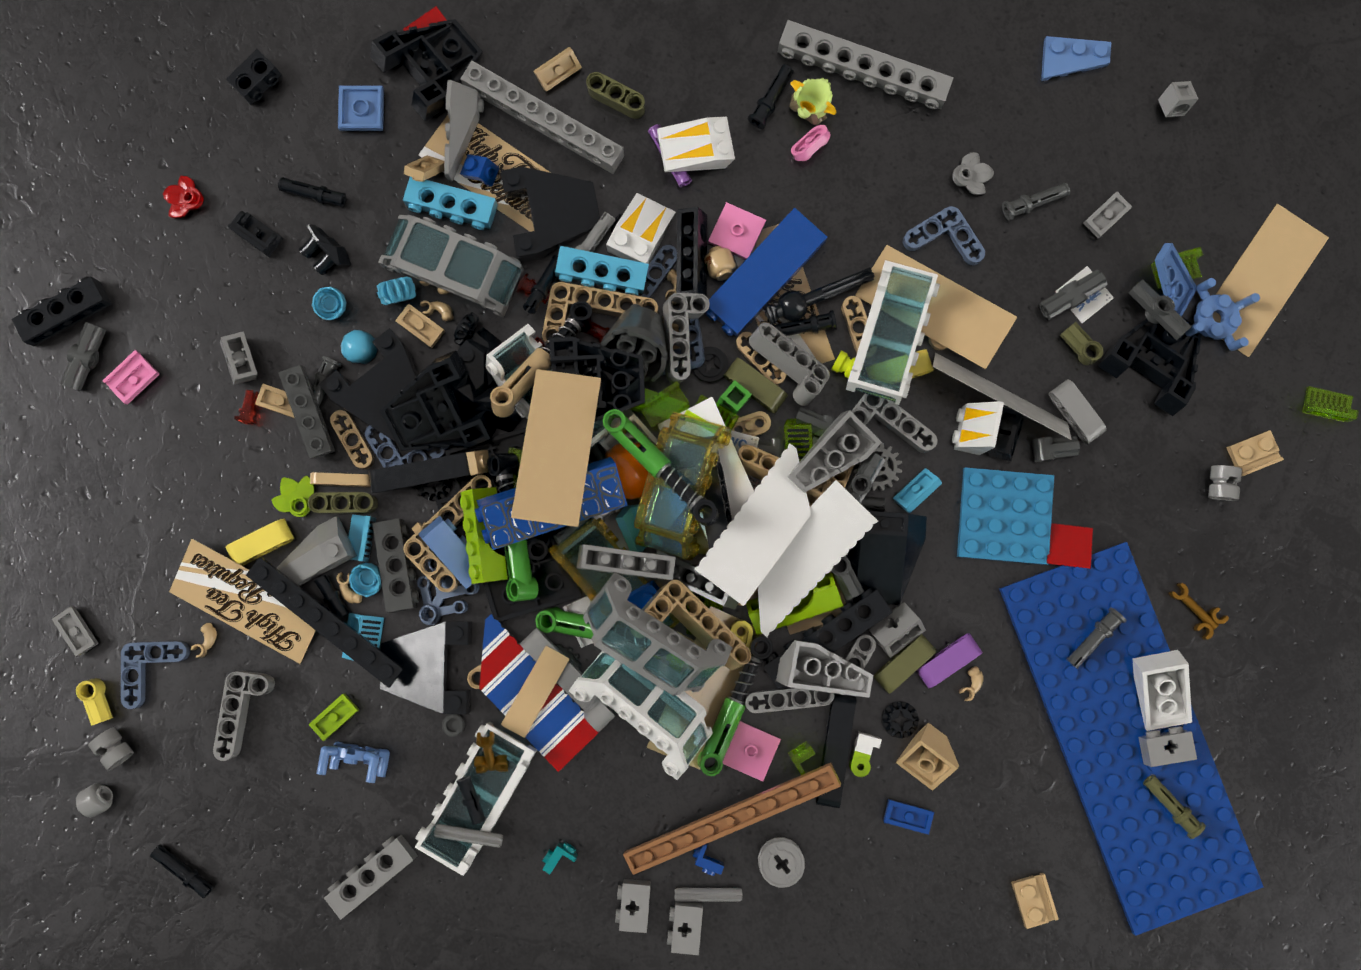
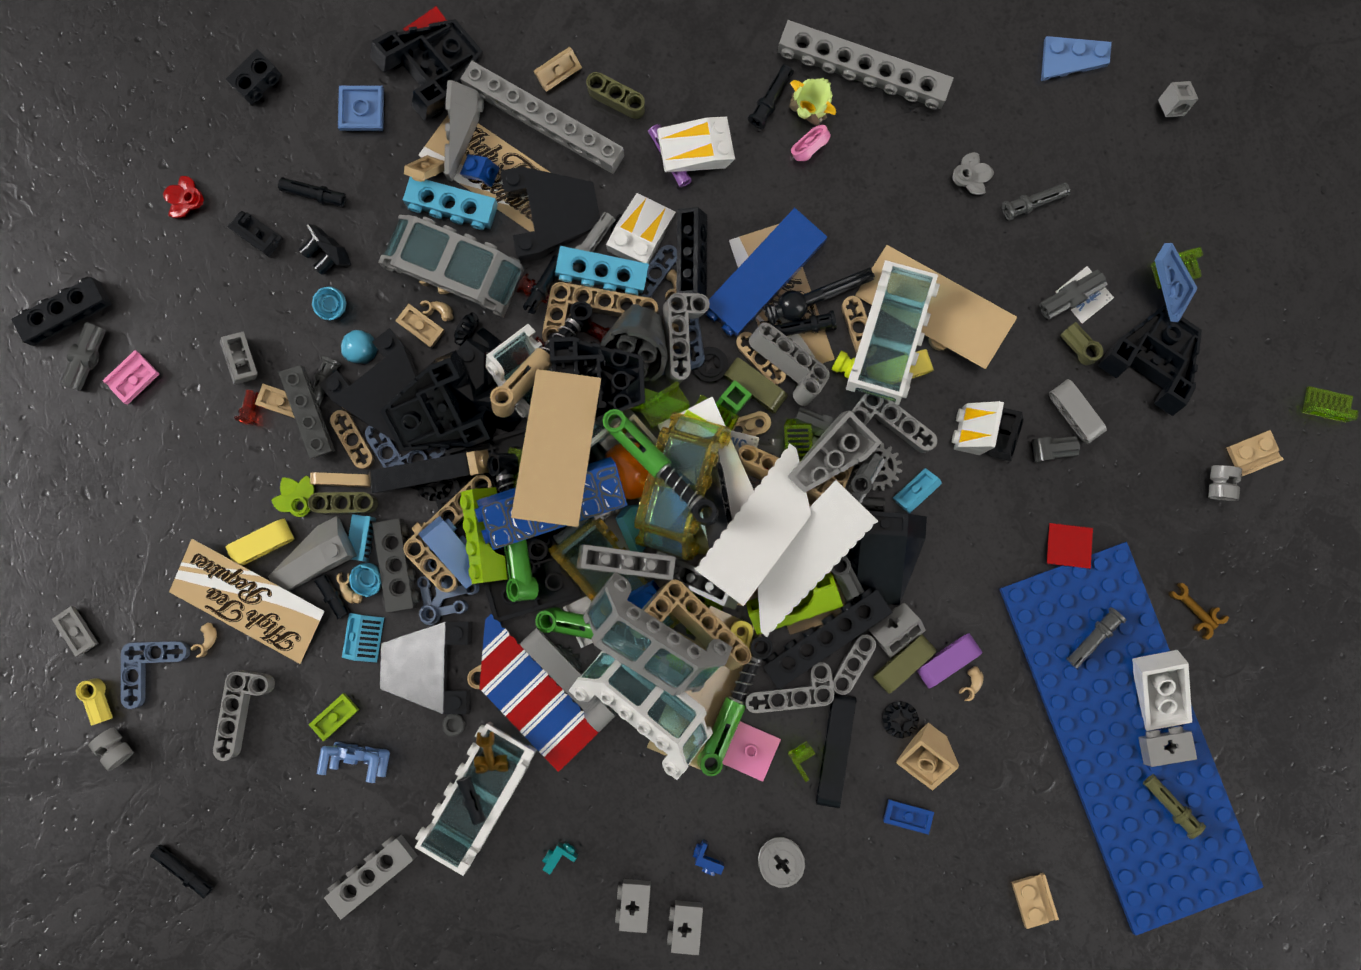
(94, 800): light grey head -> none
(325, 622): black plate -> none
(396, 290): medium azure gear -> none
(468, 835): light grey axle -> none
(535, 691): tan sticker -> none
(708, 894): light grey axle -> none
(720, 263): tan head -> none
(732, 818): medium nougat plate -> none
(737, 231): bright pink plate -> none
(818, 669): light grey wedge -> none
(861, 753): leg -> none
(951, 228): sand blue beam -> none
(1002, 395): white sticker -> none
(1005, 516): dark azure plate -> none
(1107, 215): light grey plate -> none
(1159, 309): dark grey piece -> none
(1226, 309): medium blue plate -> none
(1272, 269): tan sticker -> none

